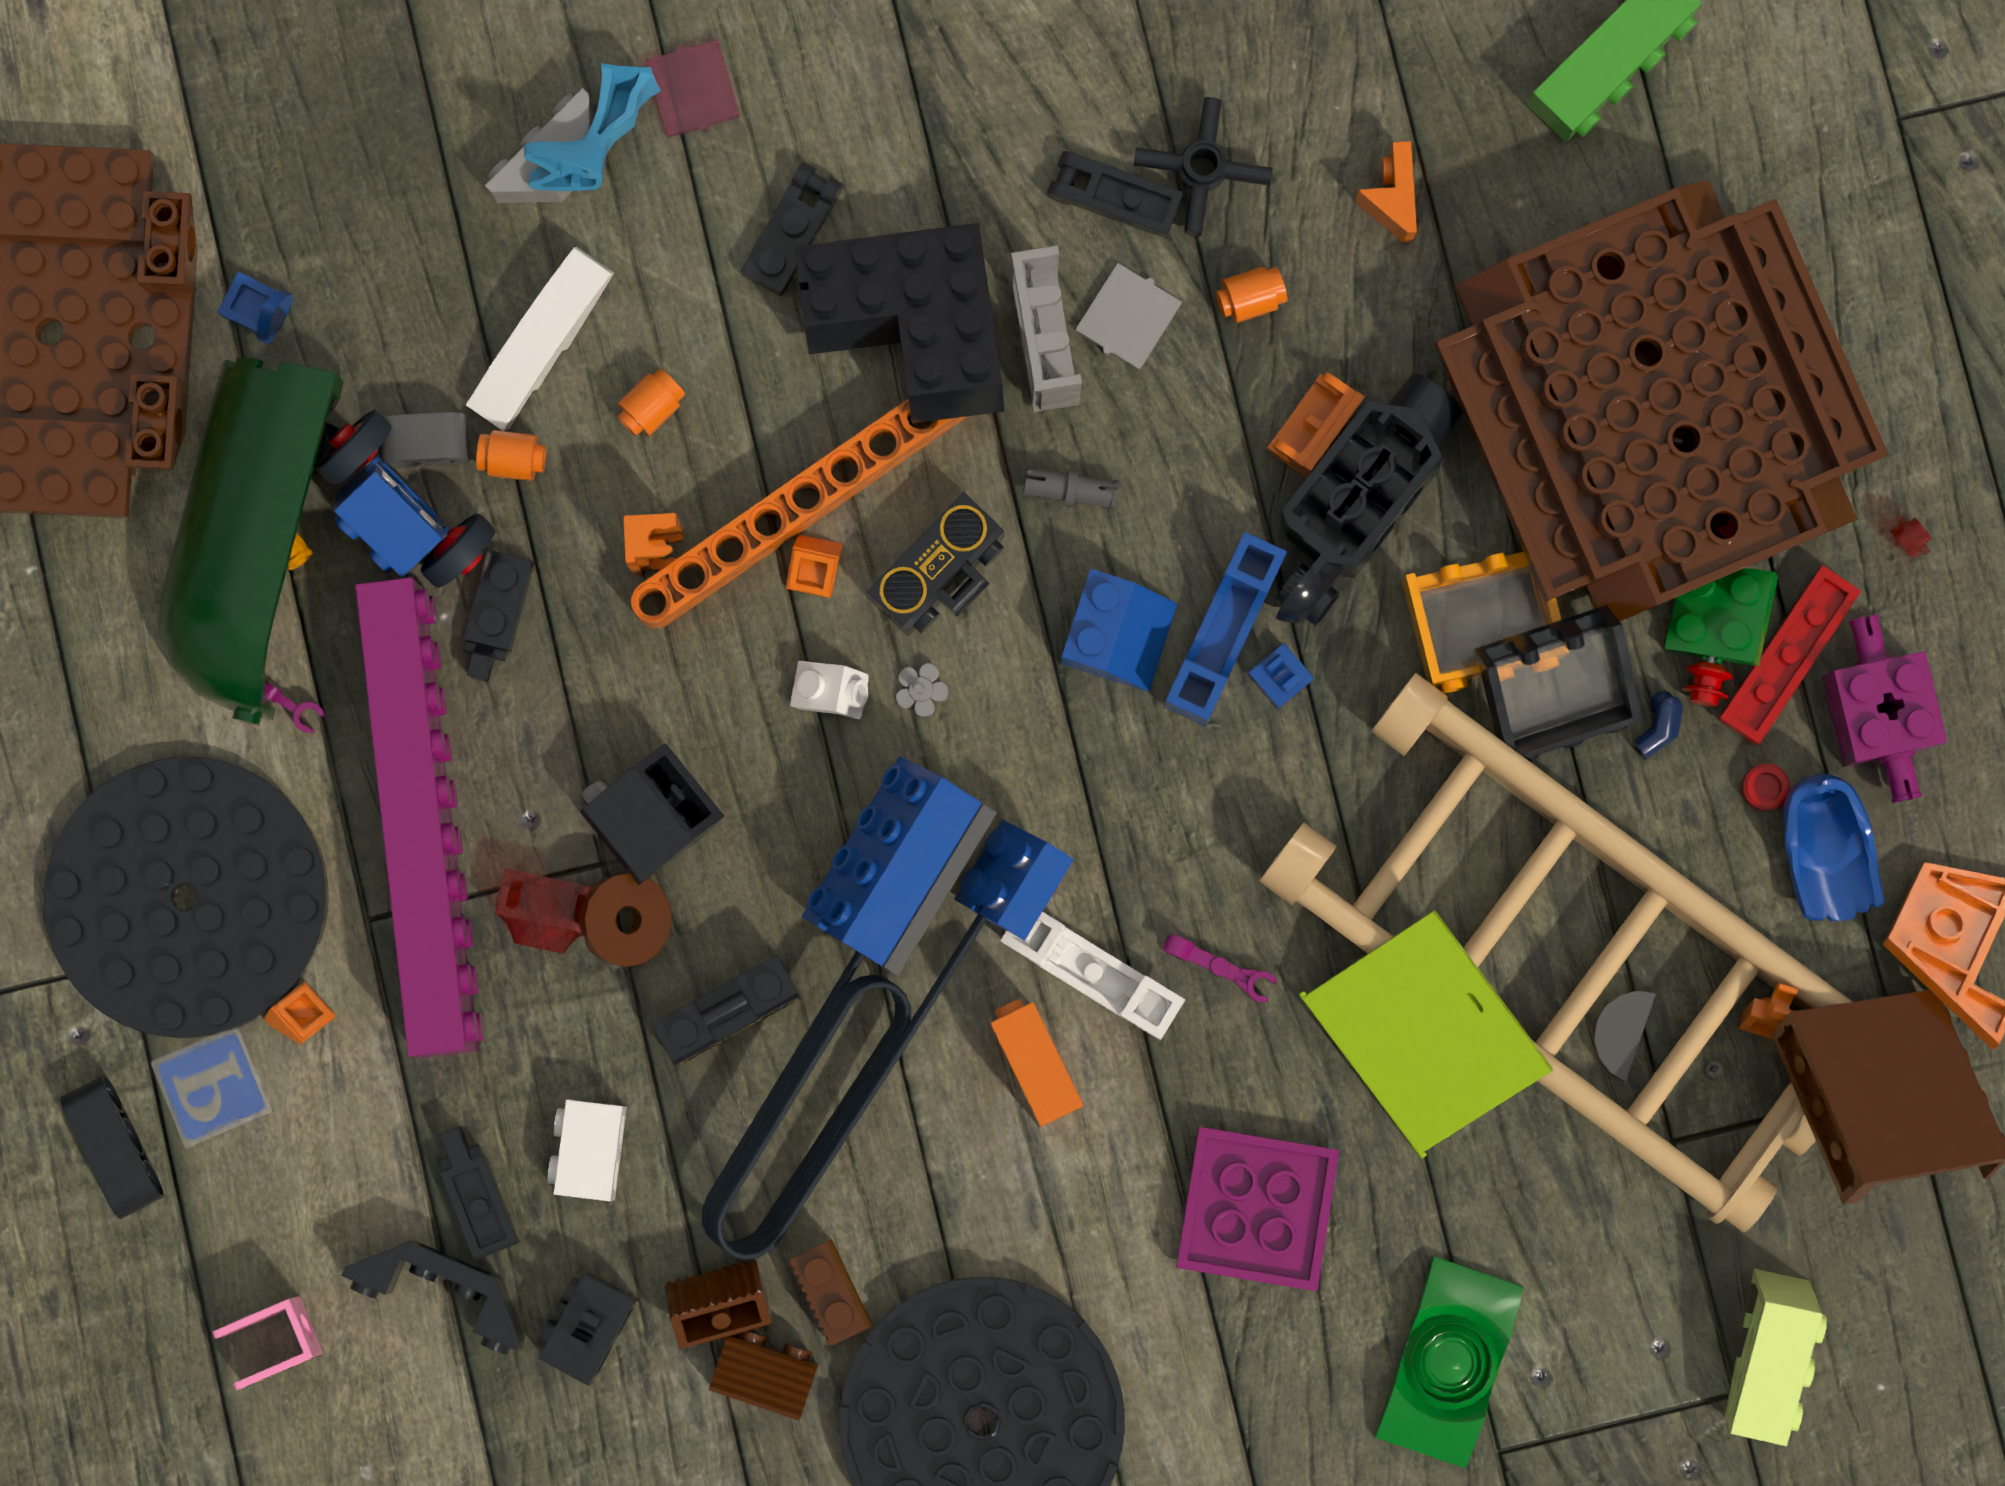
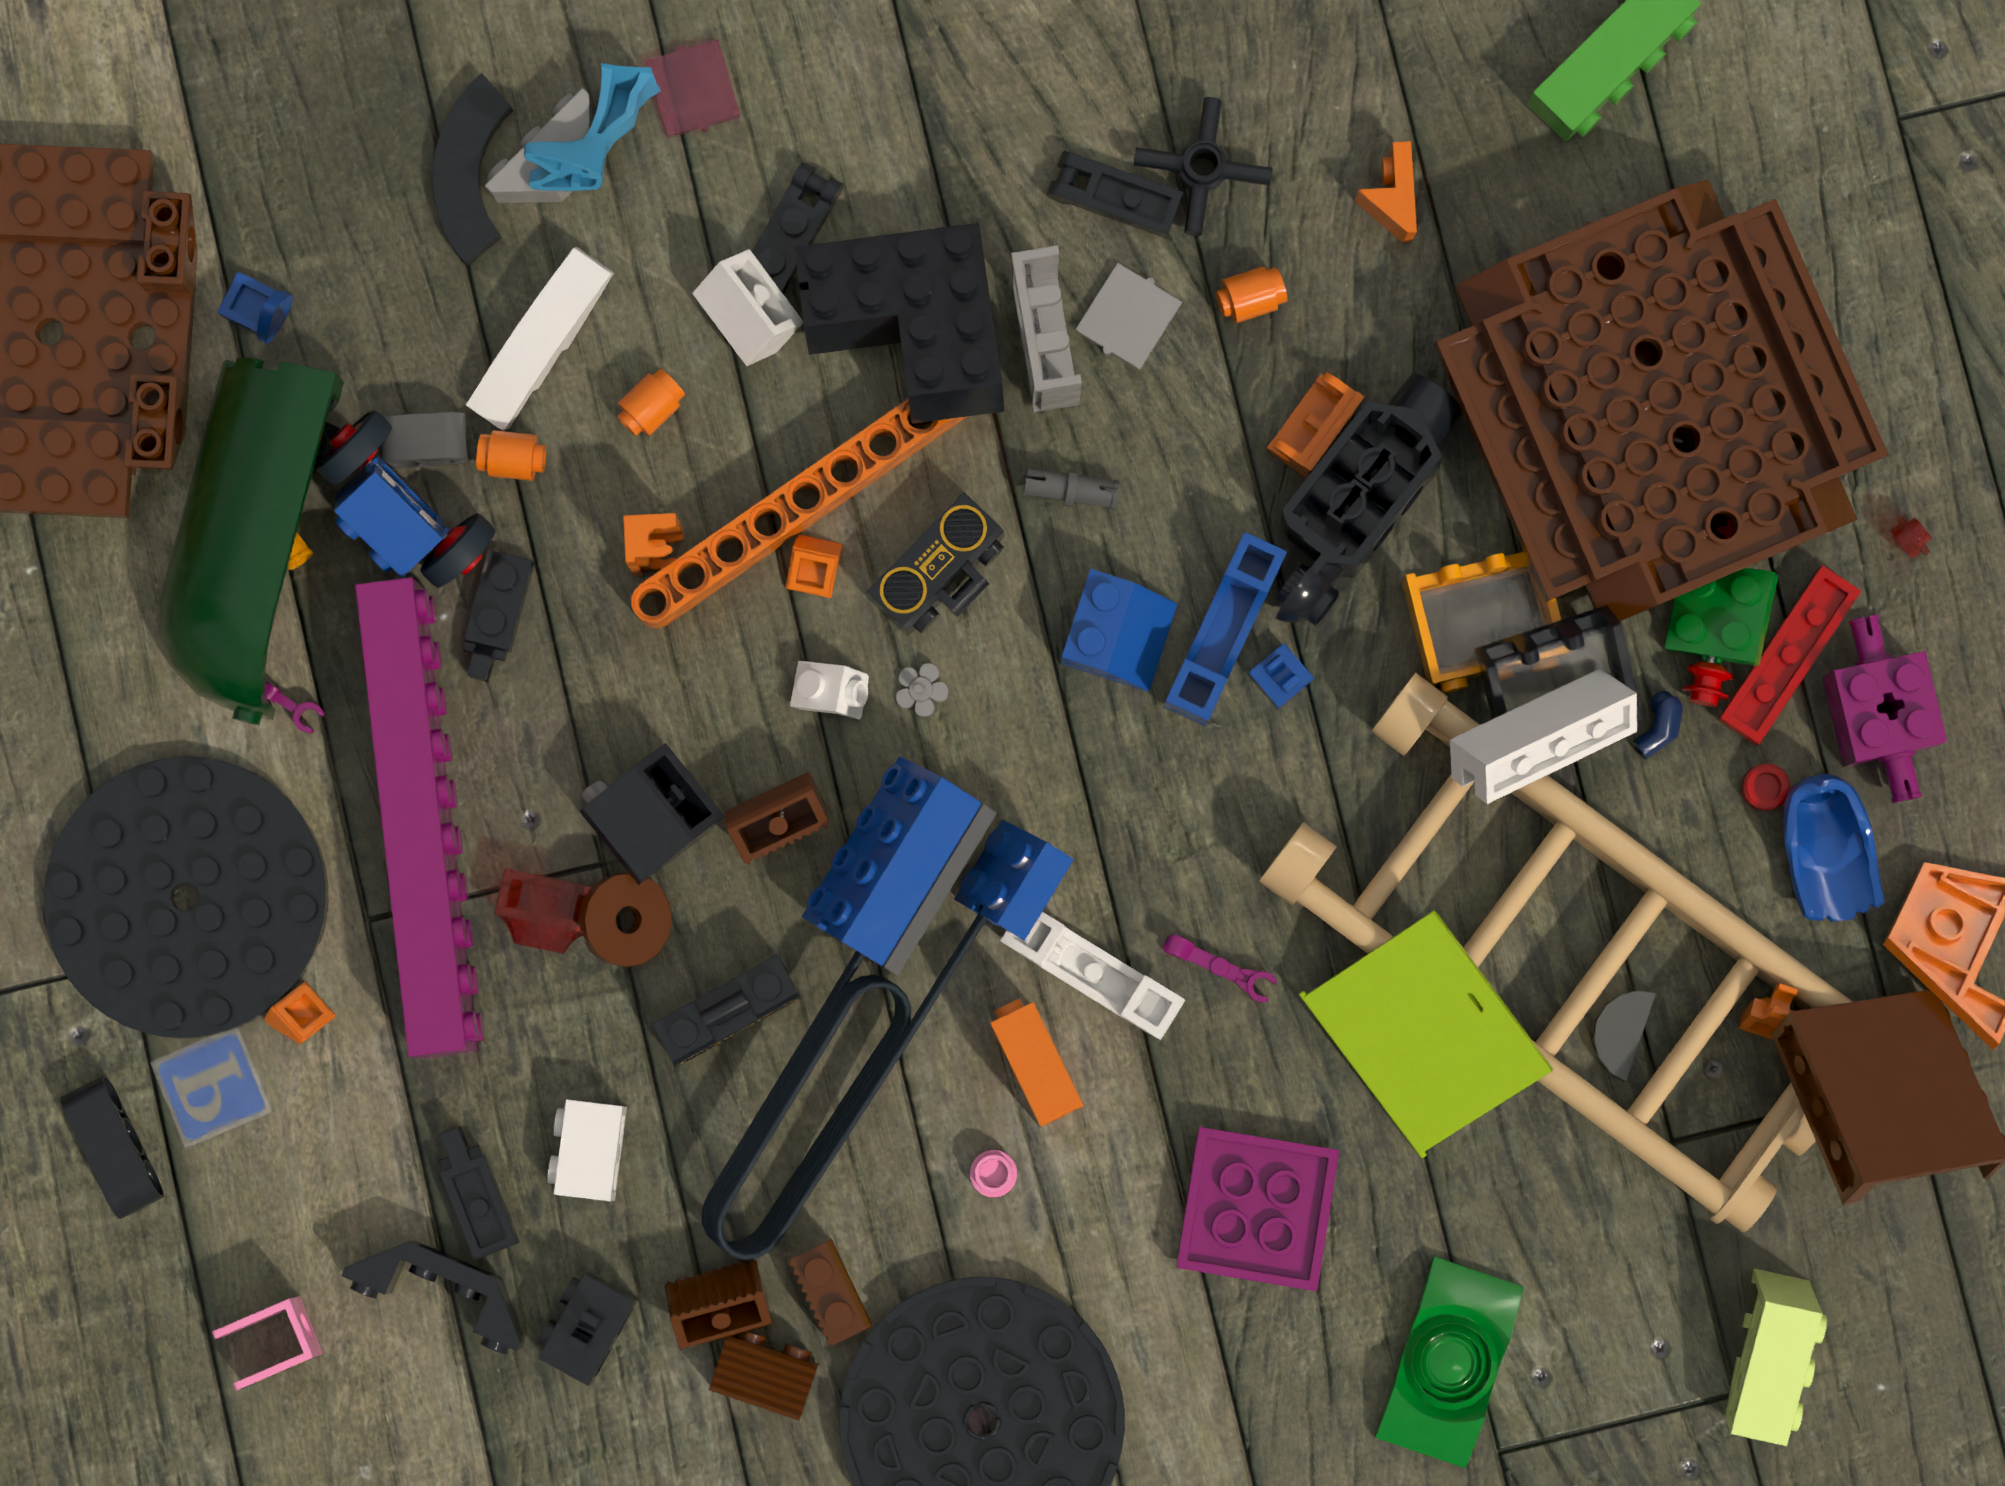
(458, 166): none -> black tile
(747, 307): none -> white brick
(776, 818): none -> reddish brown brick
(993, 1173): none -> bright pink plate
(1544, 735): none -> white brick

